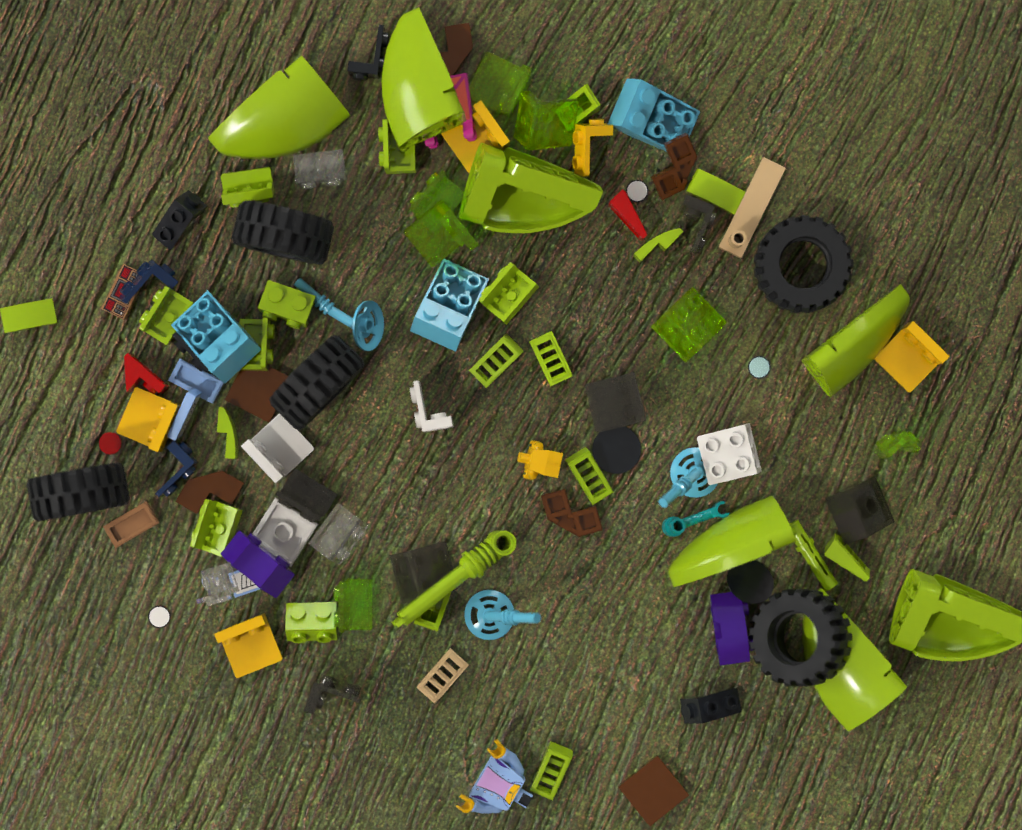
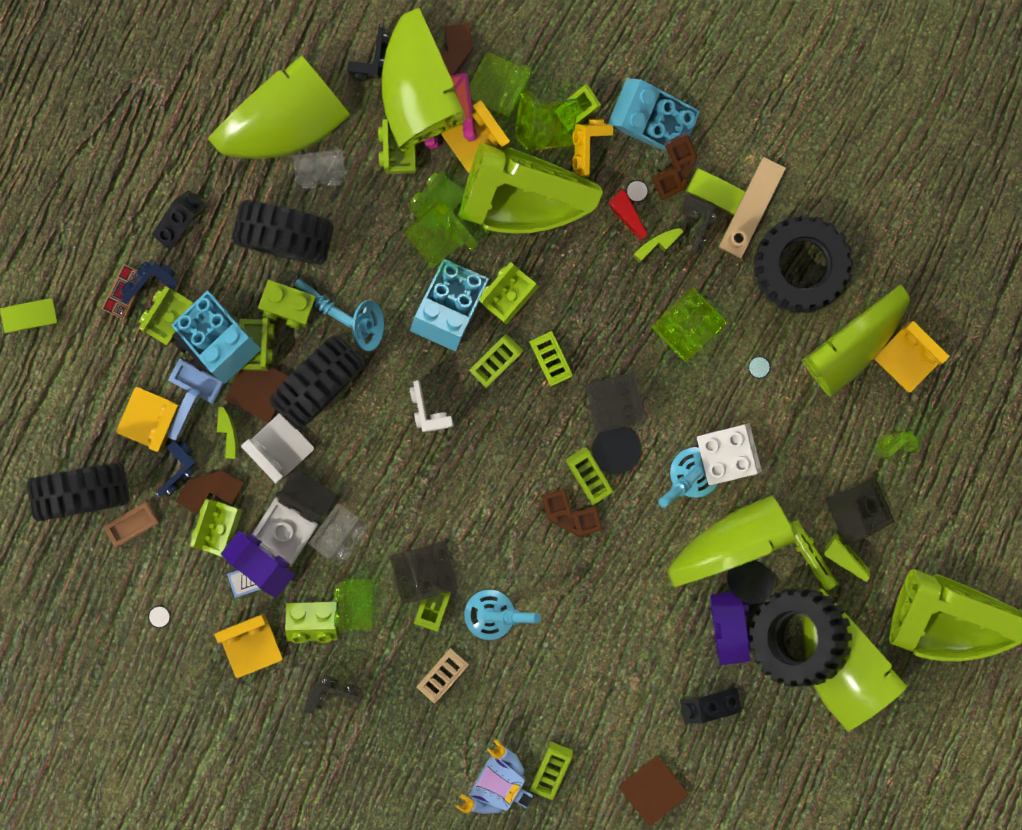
(110, 443): red sticker -> none
(136, 372): red slope -> none
(219, 583): clear bracket -> none
(247, 185): lime bracket -> none
(470, 566): lime piece -> none
(540, 461): yellow piece -> none
(668, 523): teal brick -> none

